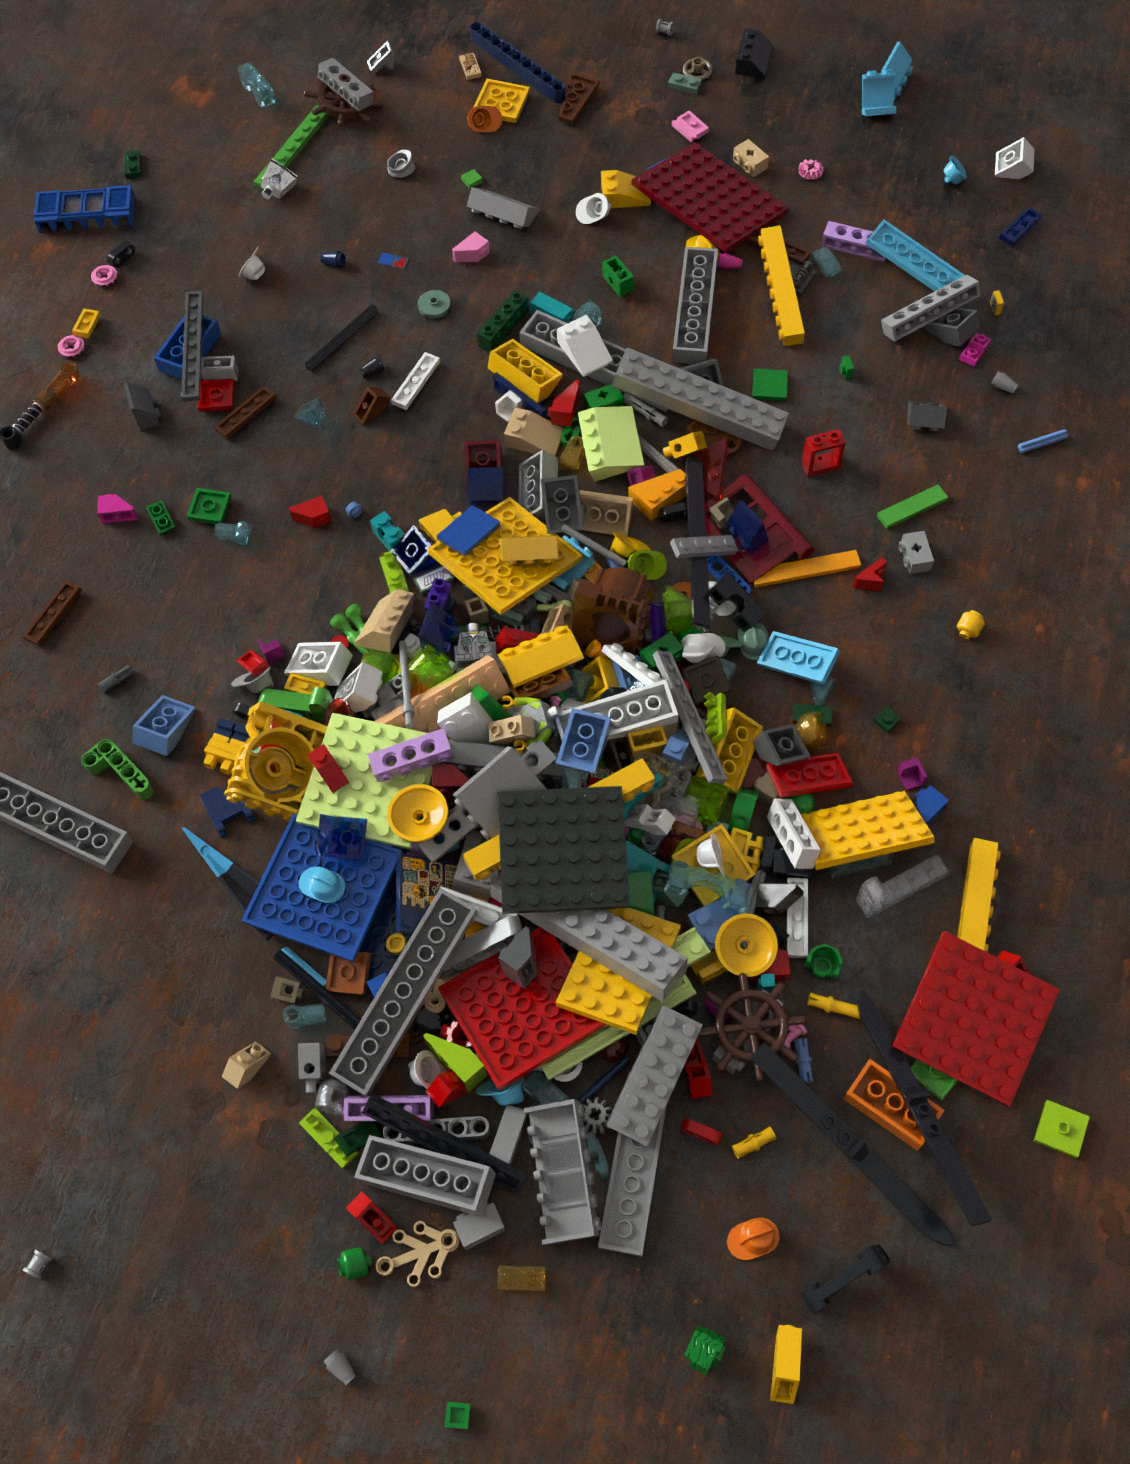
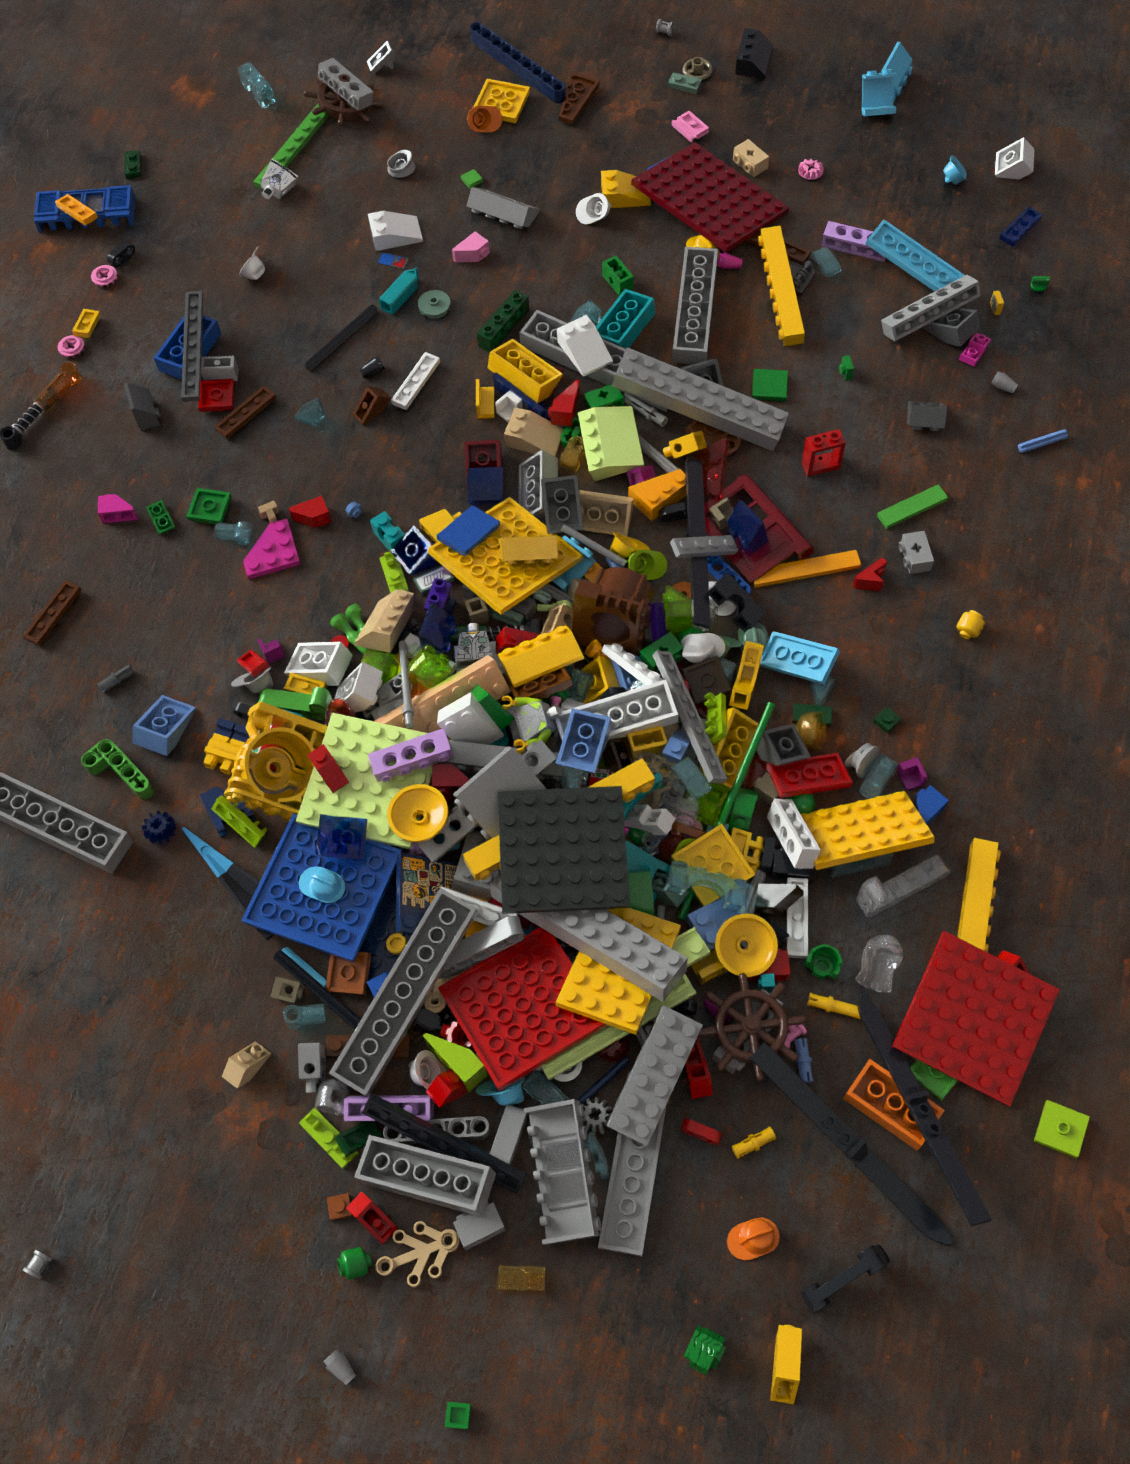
(76, 209): none -> light orange plate
(159, 827): none -> clear blue gear
(238, 821): none -> lime plate
(268, 511): none -> tan tile
(272, 551): none -> dark pink plate
(333, 258): dark blue cone -> none
(337, 1206): none -> dark orange plate
(394, 229): none -> white slope
(399, 291): none -> teal piece
(470, 66): tile -> none
(484, 401): none -> yellow panel
(511, 729): tan brick -> none
(520, 959): dark grey slope -> none
(551, 307): teal brick -> none
(626, 318): none -> teal brick
(692, 778): none -> clear light blue slope
(710, 854): white piece -> none
(734, 791): none -> green piece
(747, 675): none -> yellow arch
(863, 759): none -> light grey piece
(878, 777): none -> clear light blue slope
(879, 962): none -> clear piece
(1040, 283): none -> green plate

